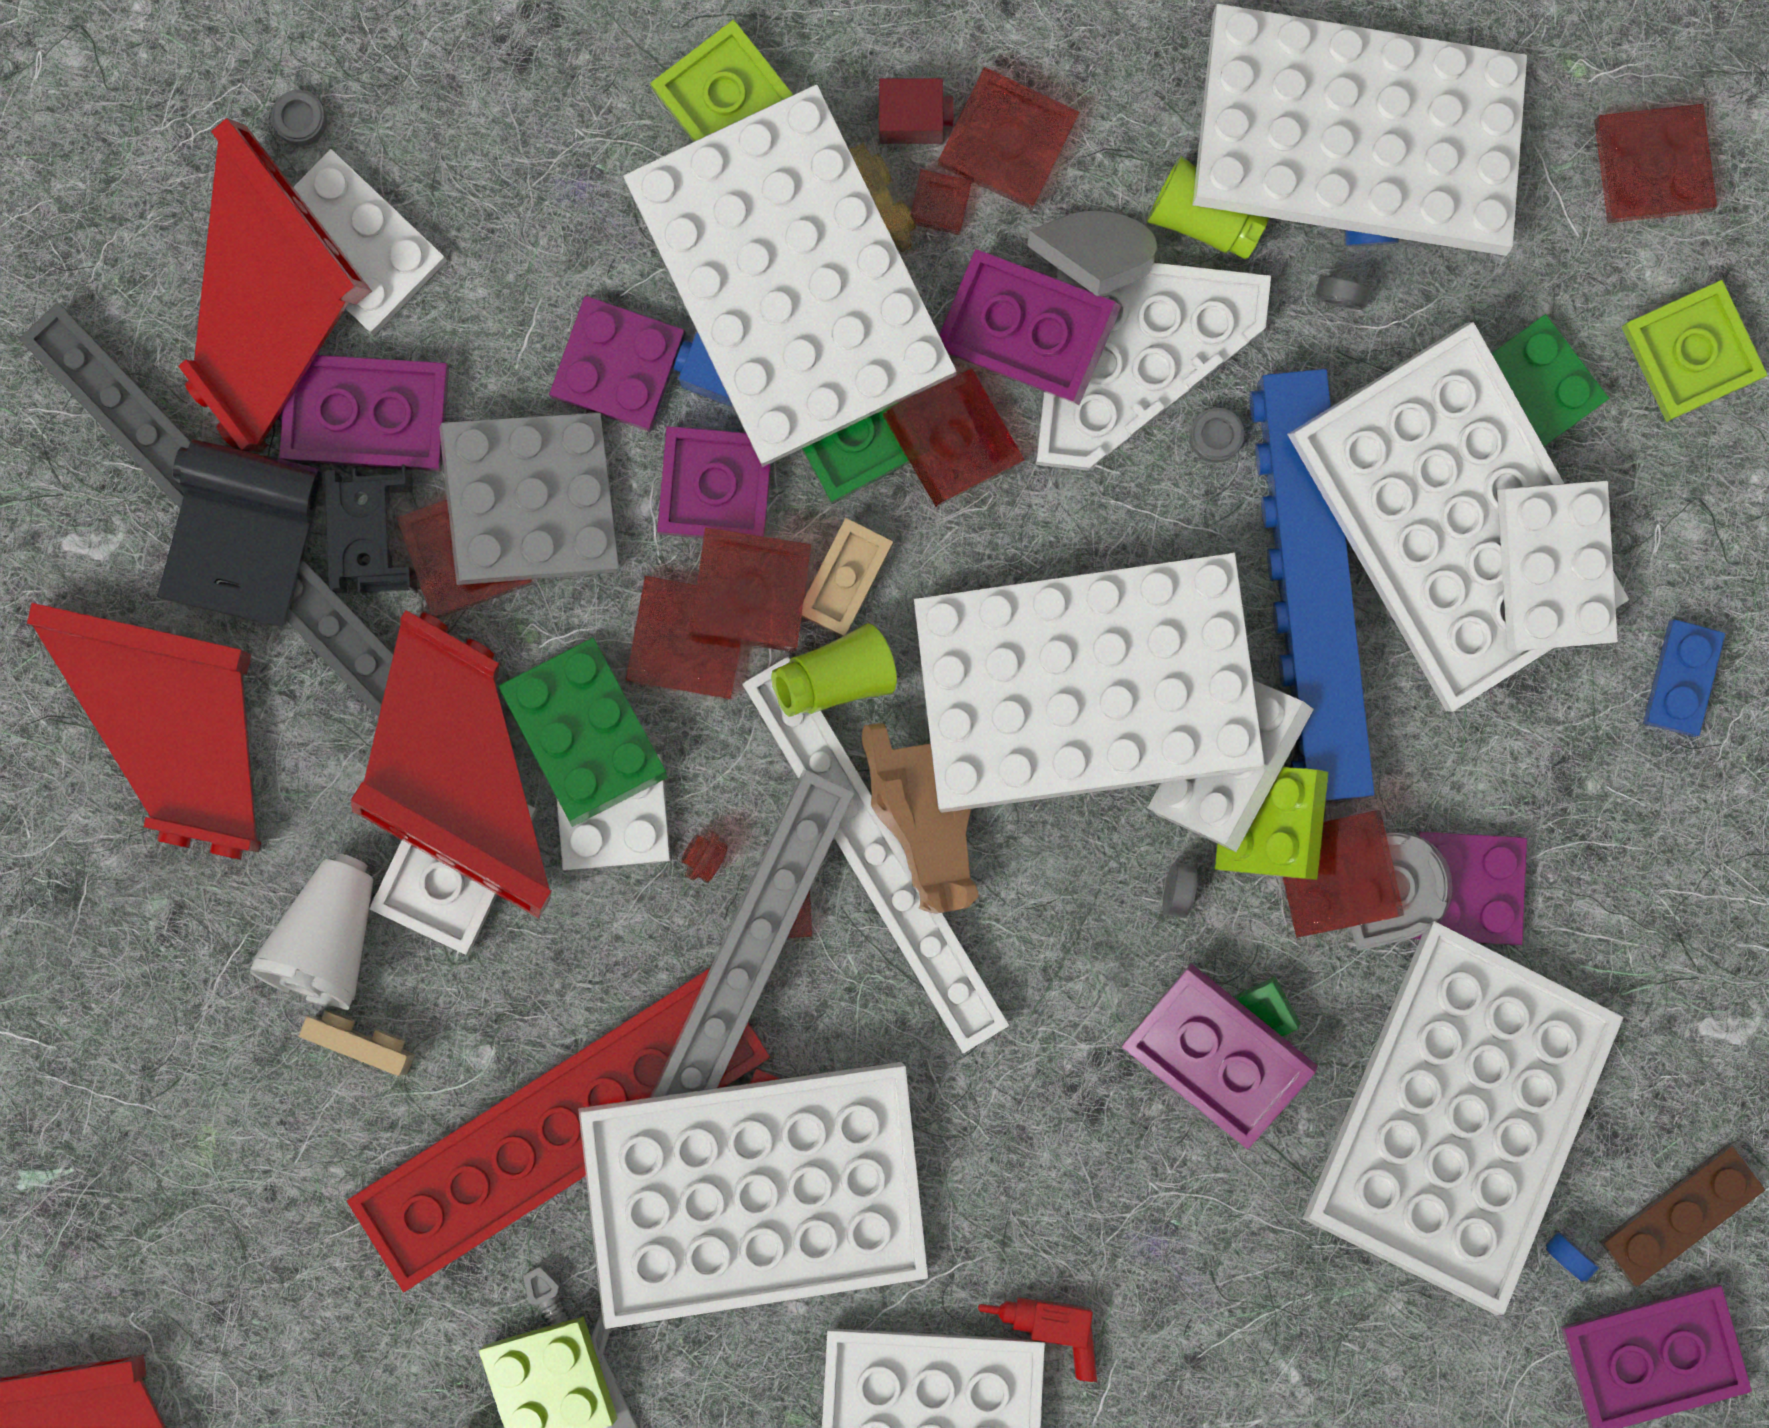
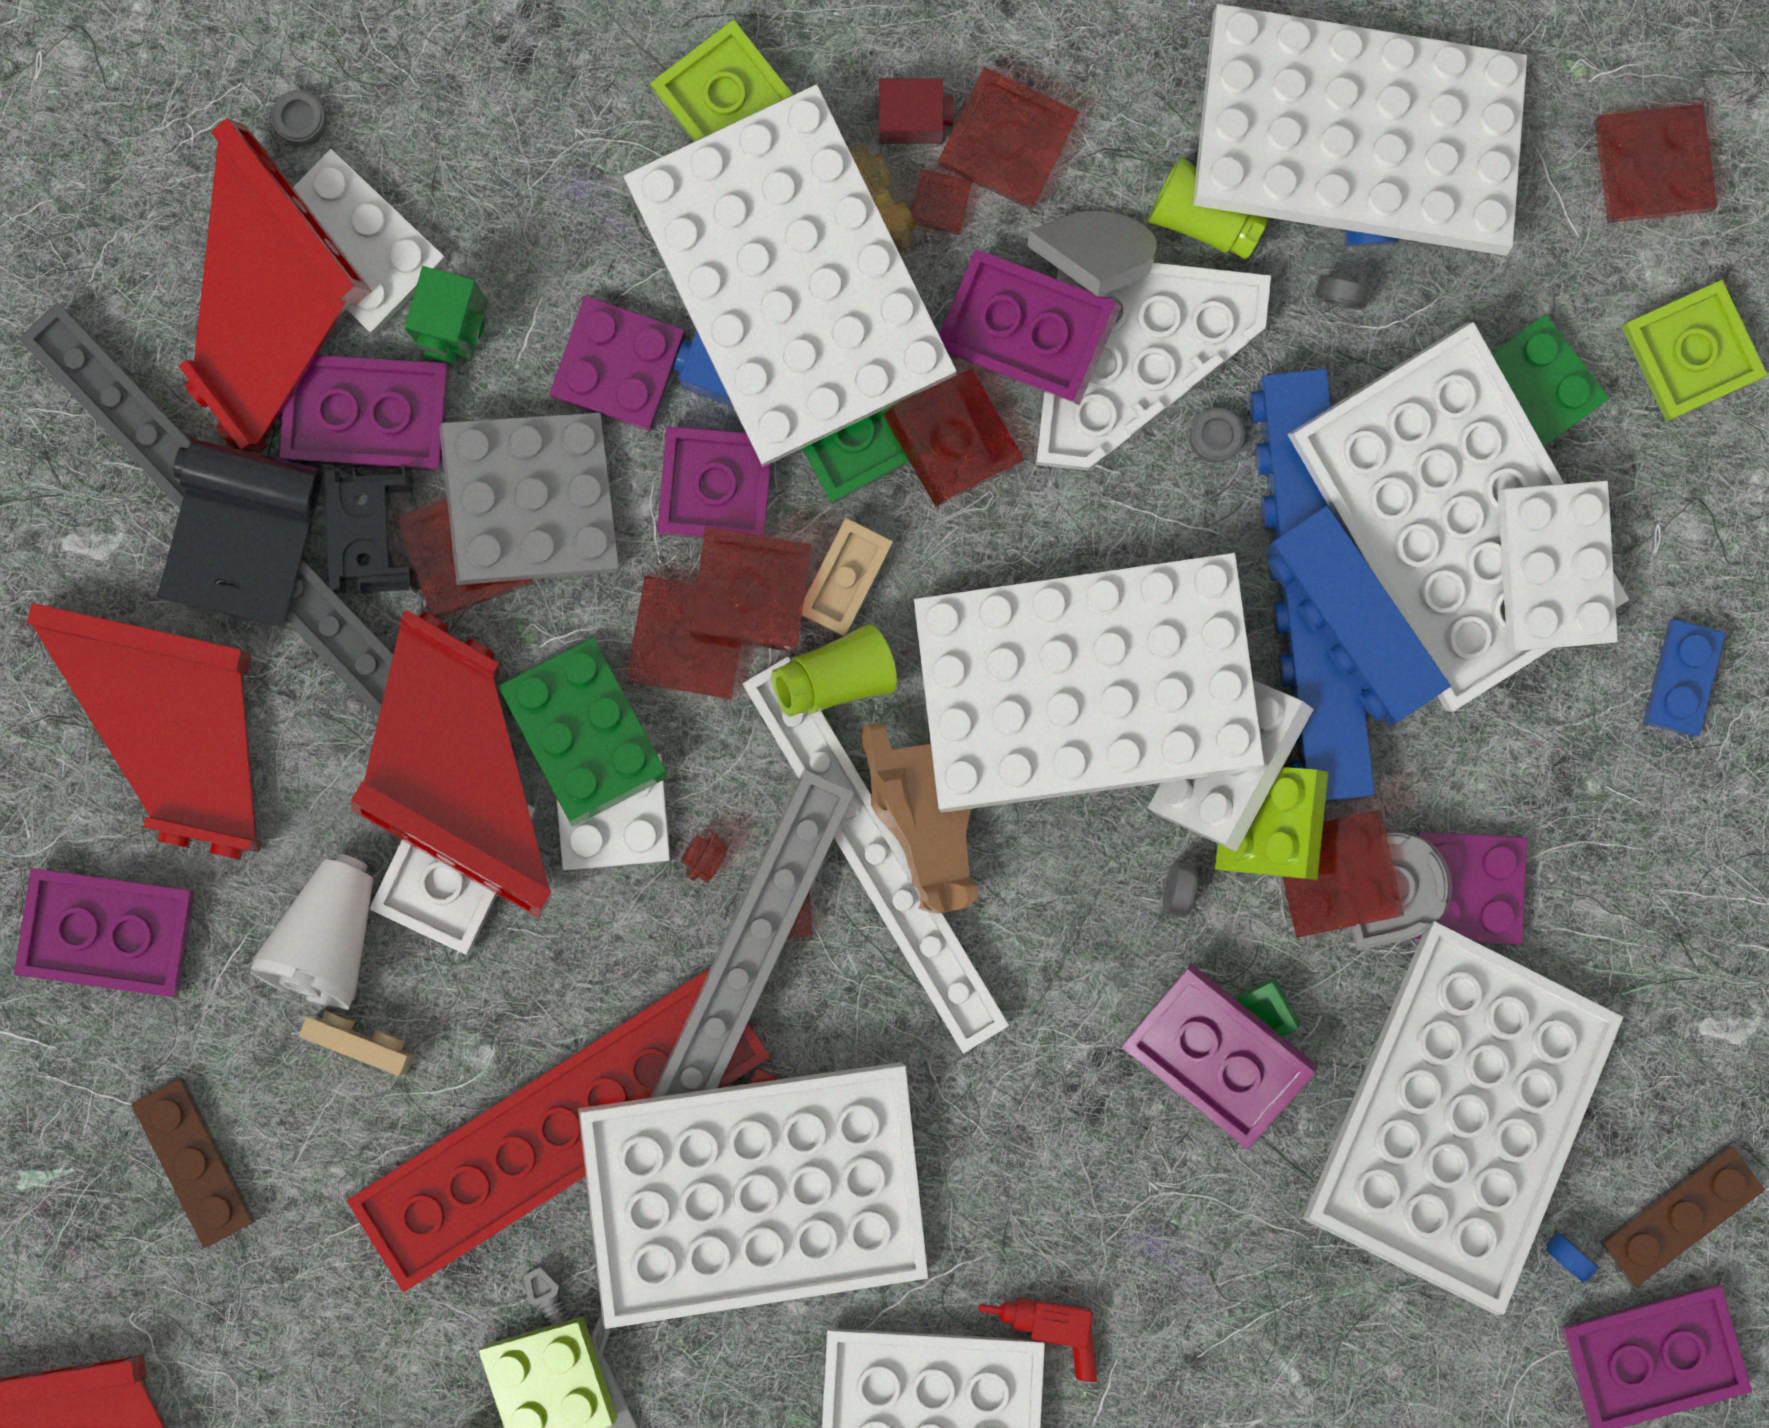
(104, 932): none -> magenta plate
(193, 1162): none -> reddish brown plate
(446, 316): none -> green brick
(1357, 617): none -> blue brick

